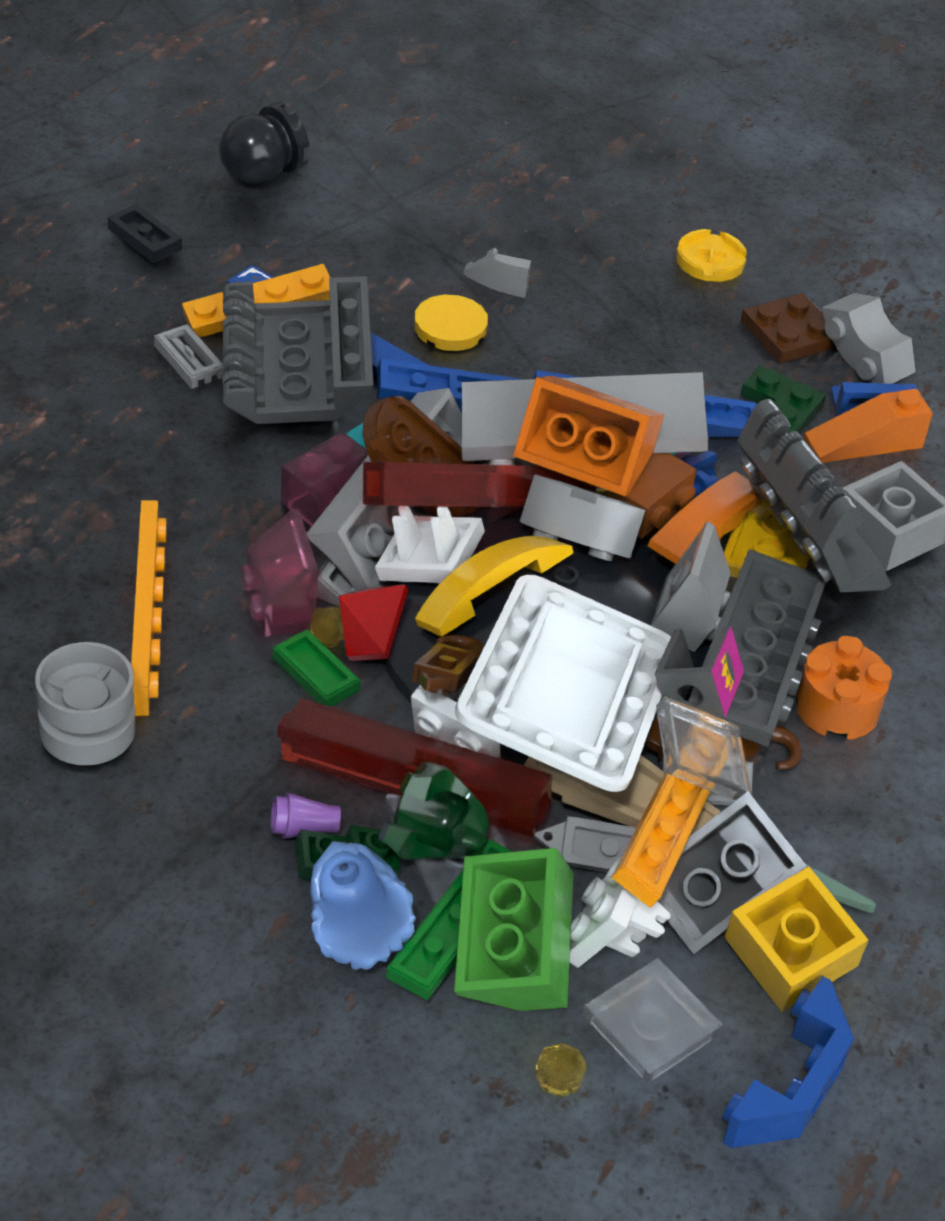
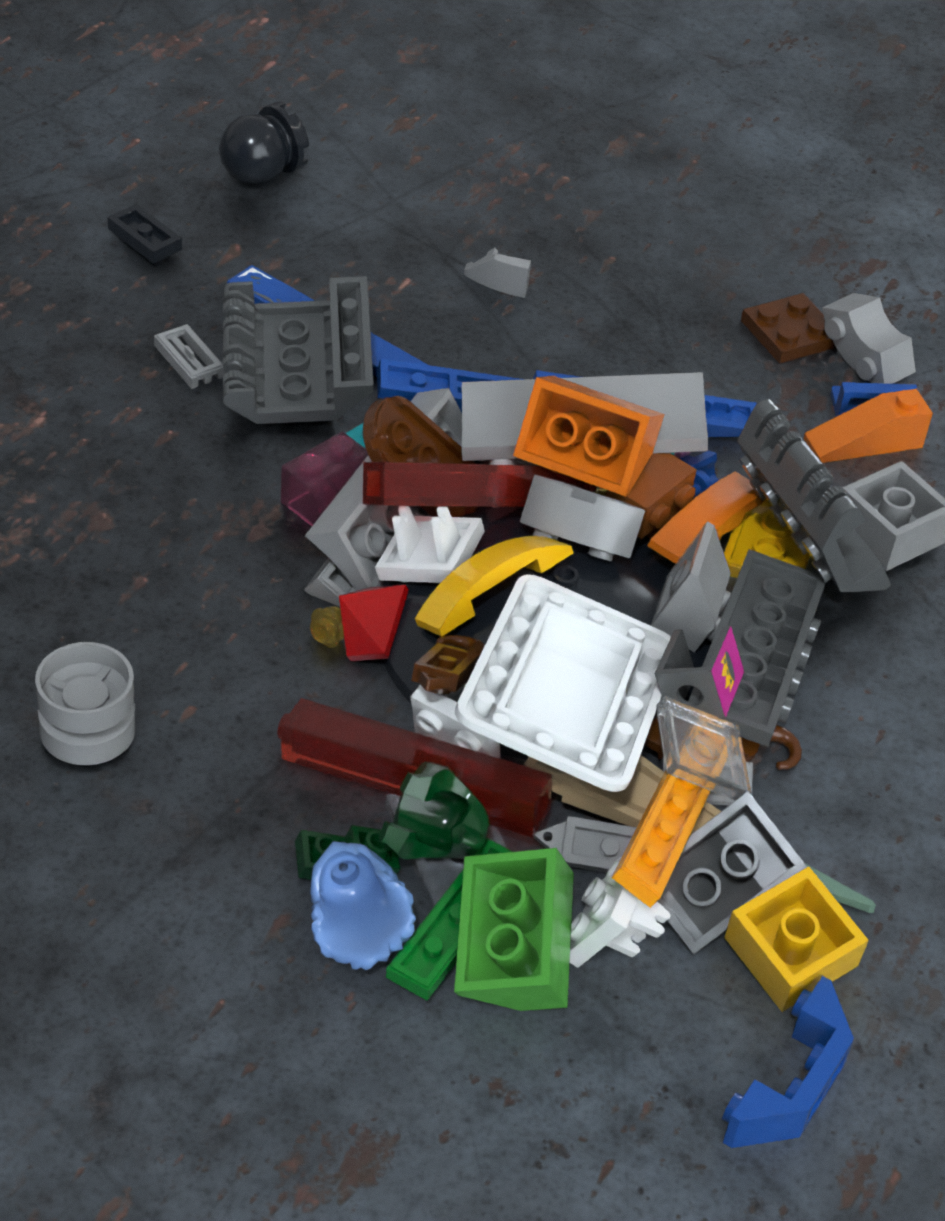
(147, 617): light orange plate -> none
(282, 577): clear pink slope -> none
(298, 813): medium lavender cone -> none
(309, 284): light orange plate -> none
(316, 668): green tile -> none
(451, 322): yellow tile -> none
(560, 1069): clear yellow tile -> none
(652, 1020): clear tile -> none
(711, 255): yellow tile -> none
(795, 400): dark green plate -> none
(843, 688): orange brick -> none

